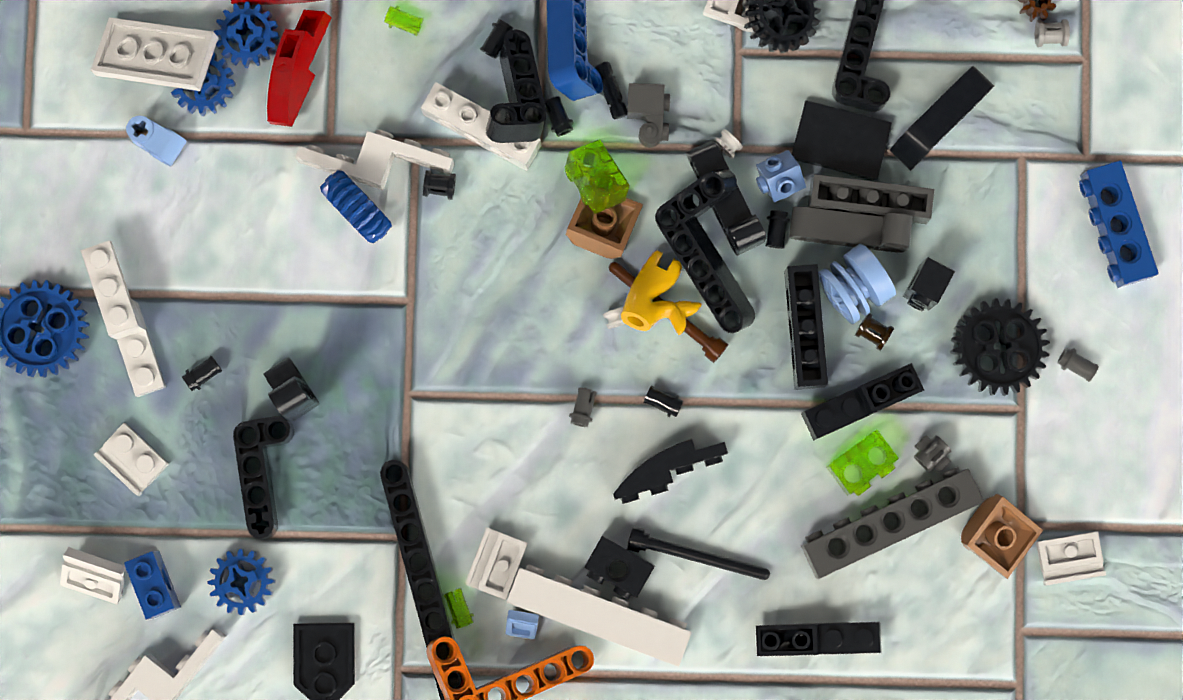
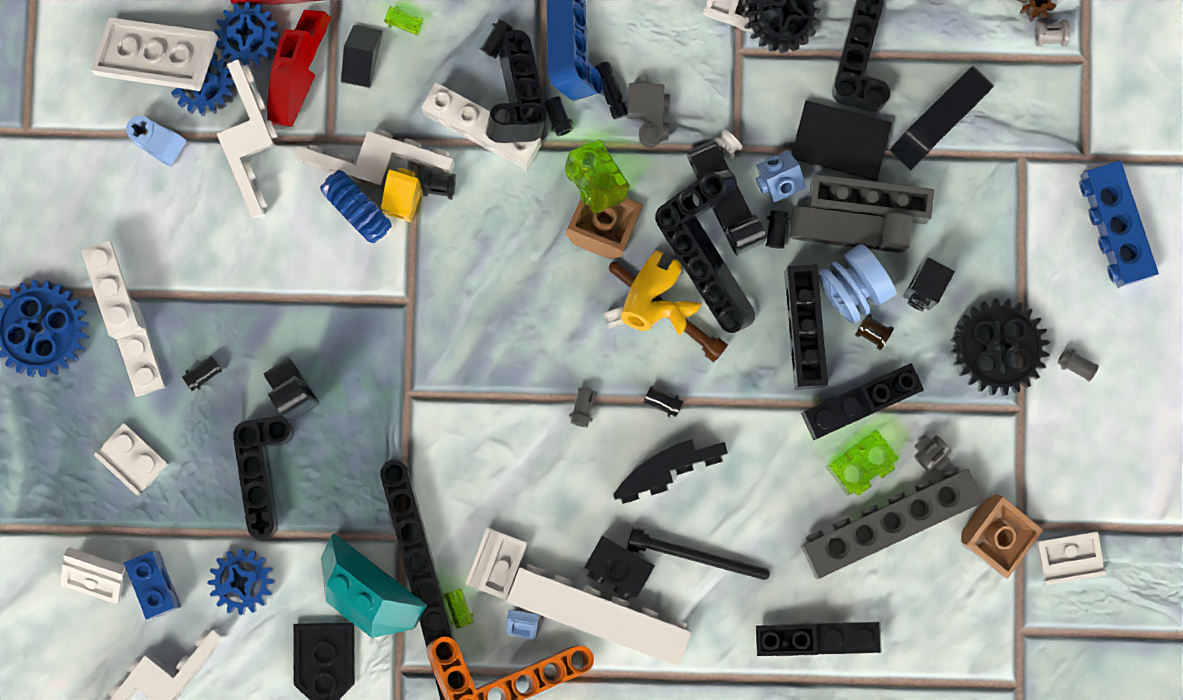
(247, 138): none -> white bracket
(360, 56): none -> black slope
(366, 592): none -> teal wedge
(401, 194): none -> yellow slope

